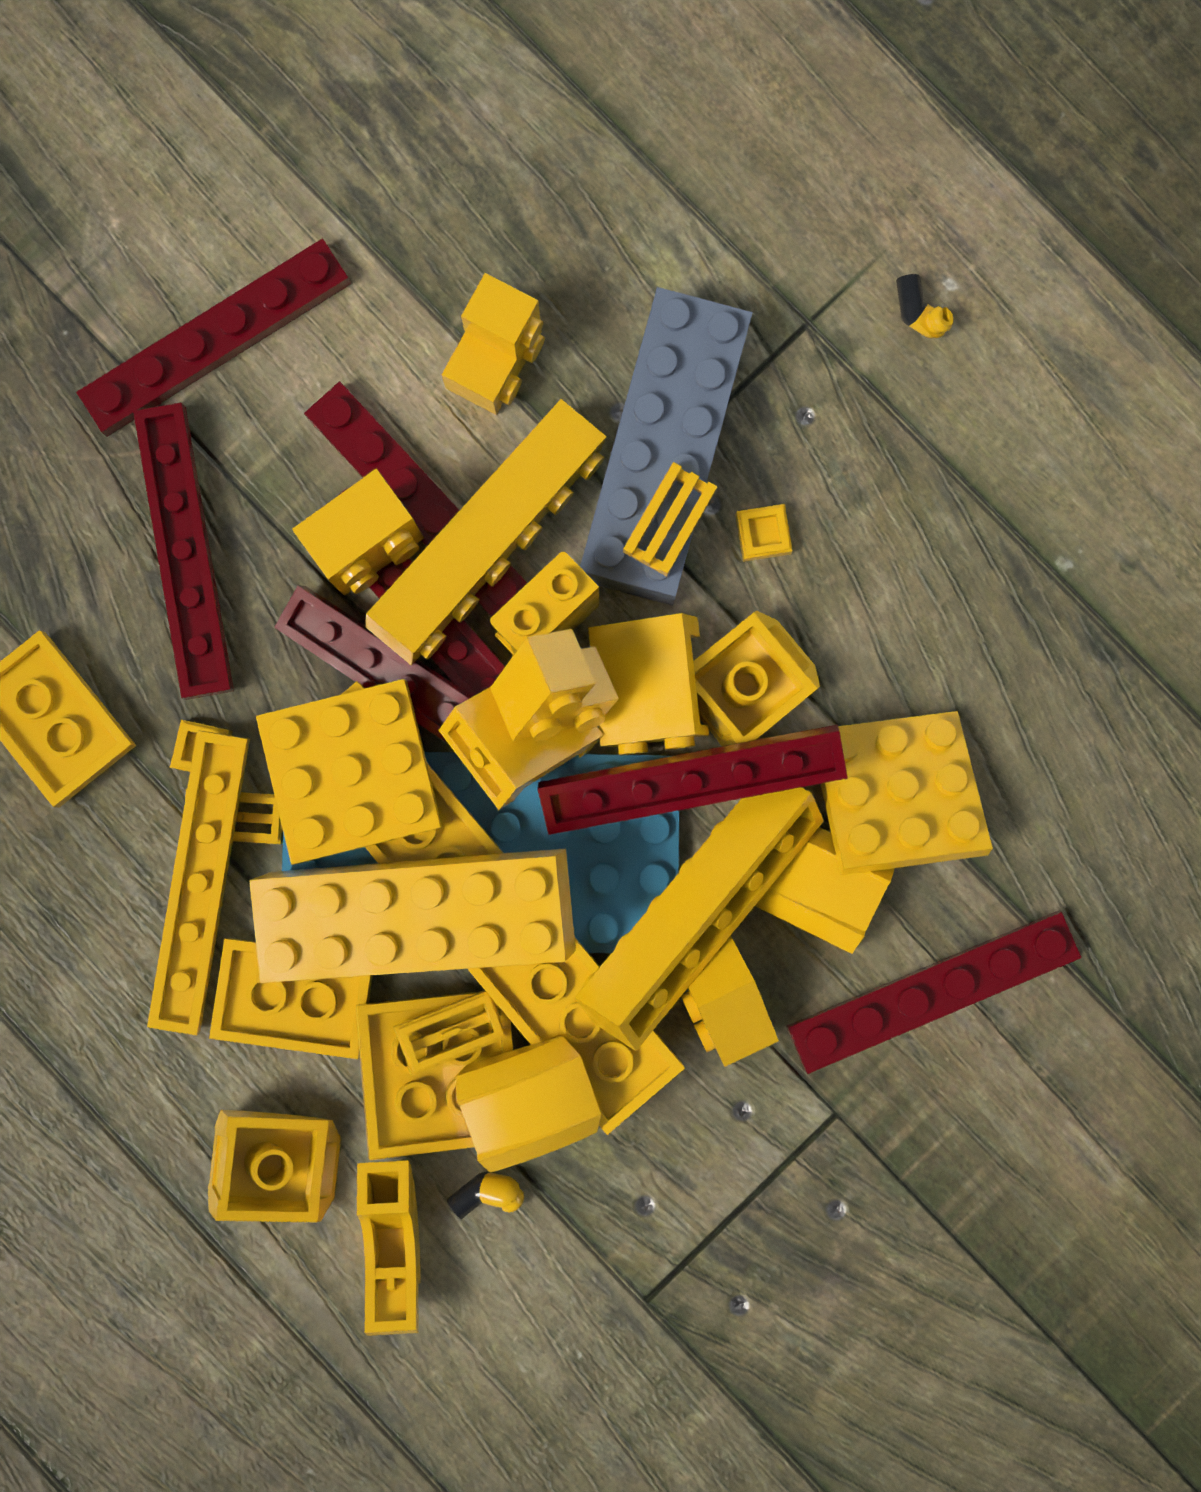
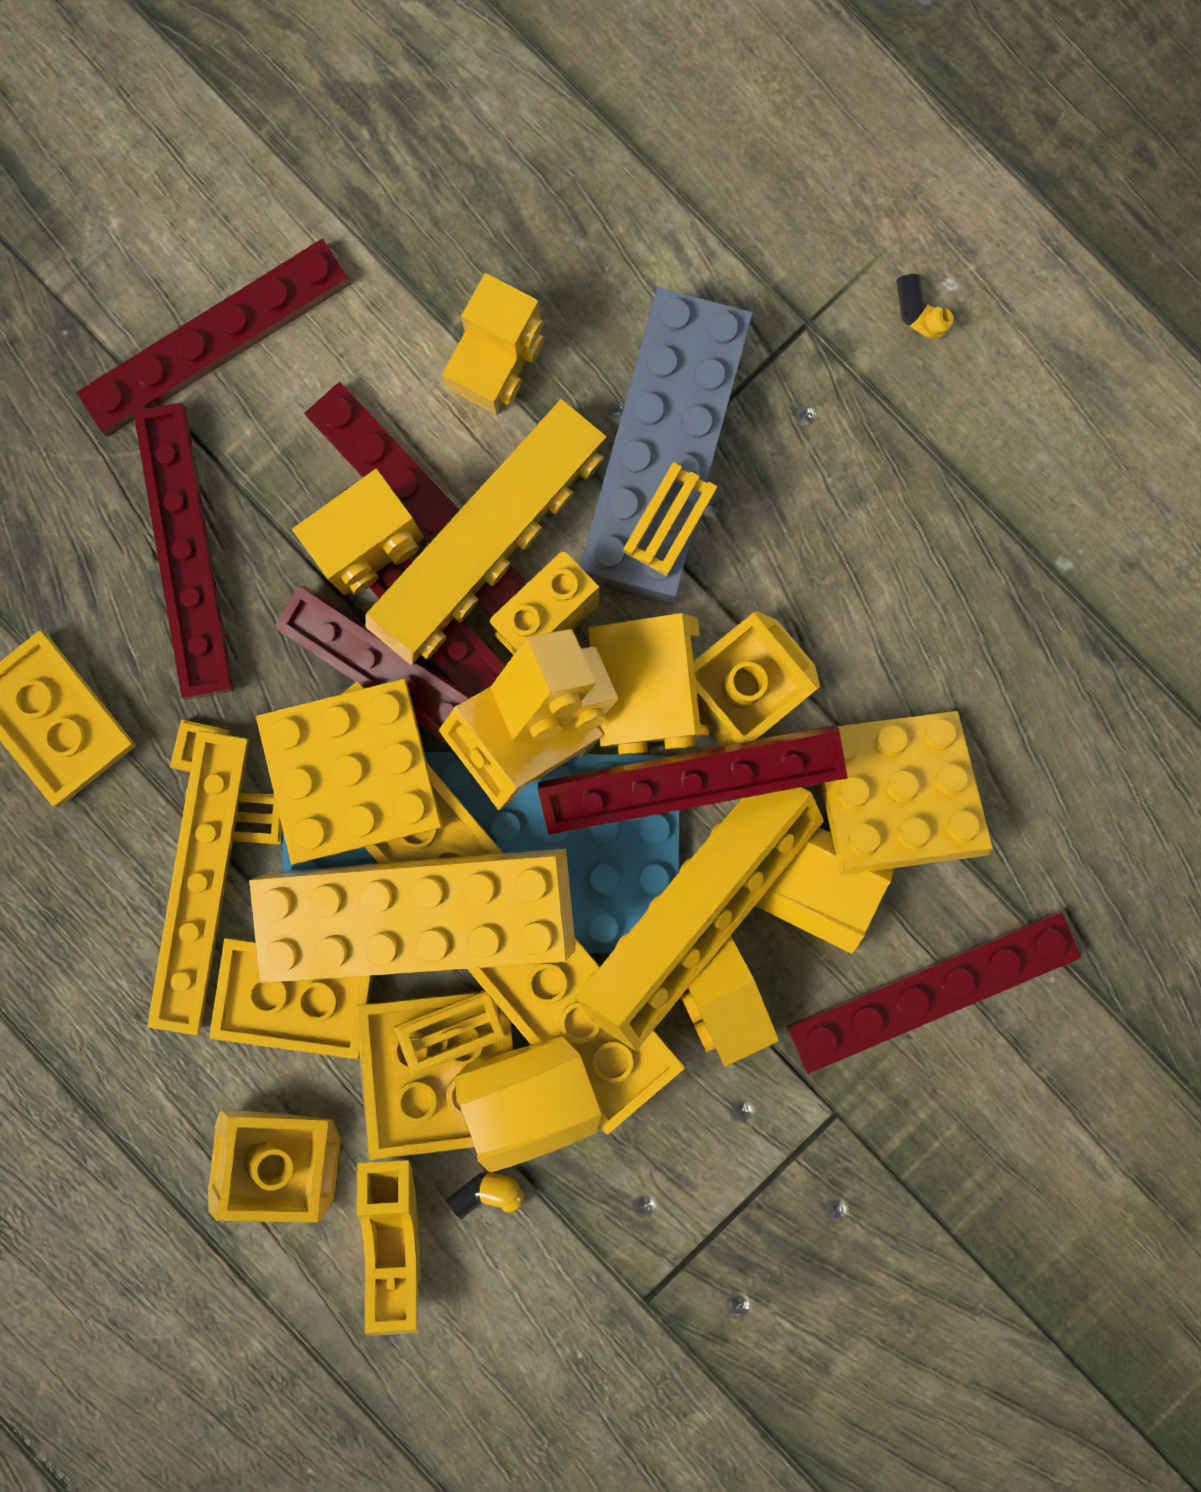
(763, 532): yellow tile -> none

